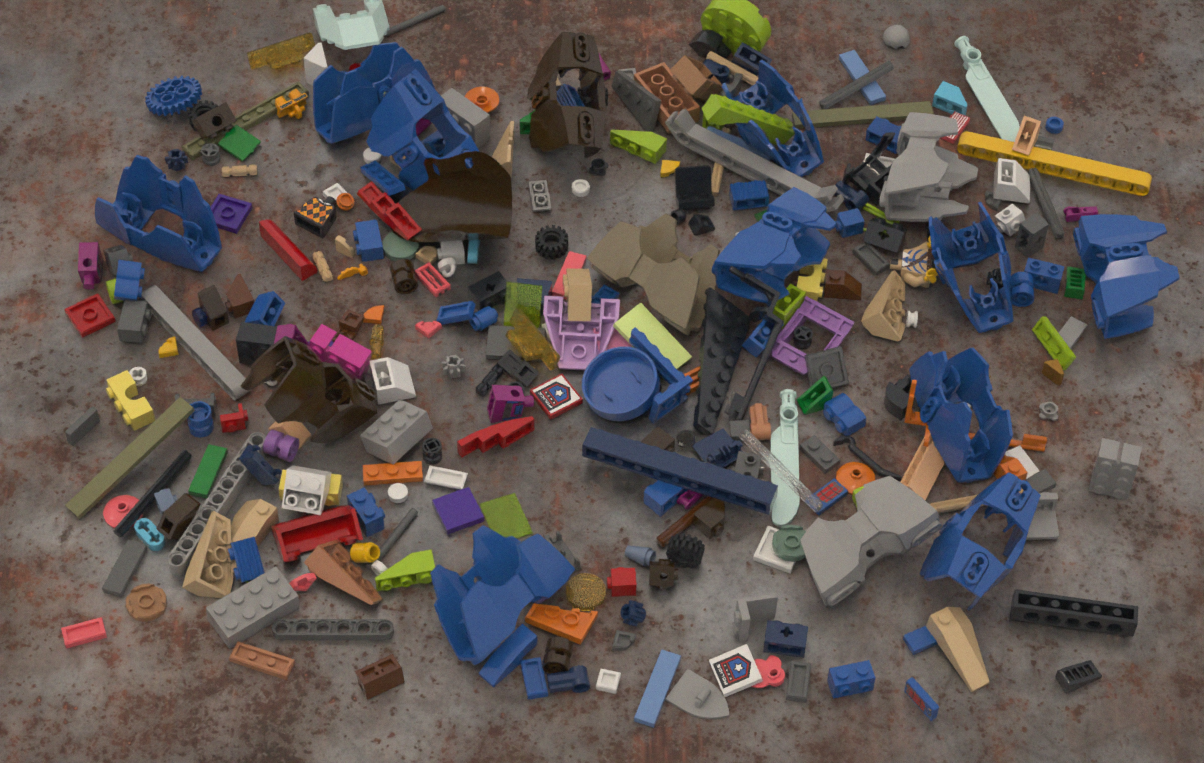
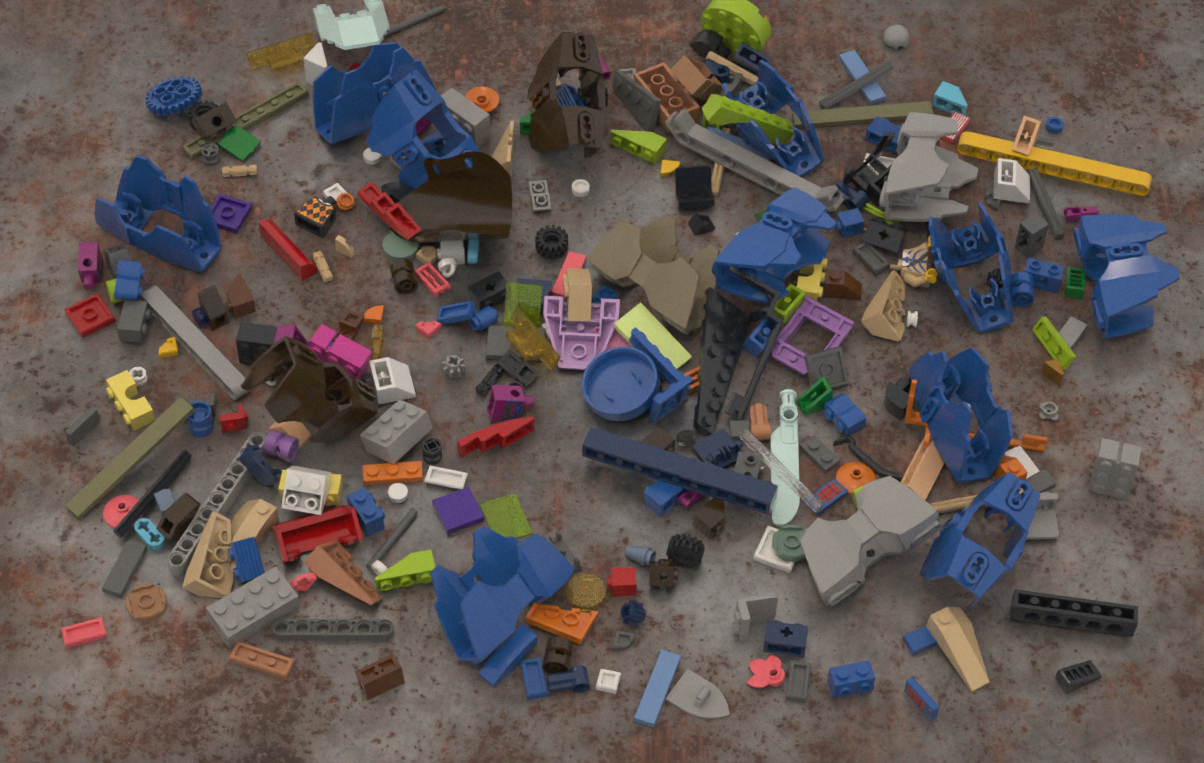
(176, 159): dark blue gear -> none
(207, 471): green tile -> none
(265, 309): blue brick -> none
(292, 107): light orange hips -> none
(353, 270): light orange piece -> none
(364, 552): yellow brick -> none
(369, 240): blue brick -> none
(382, 178): blue tile -> none
(556, 396): tile -> none
(598, 167): black plate -> none
(679, 215): black hinge -> none
(681, 524): reddish brown axle -> none
(735, 670): tile -> none
(749, 195): blue brick -> none
(802, 337): black wheel -> none
(987, 91): light aqua piece -> none
(1009, 220): white brick -> none

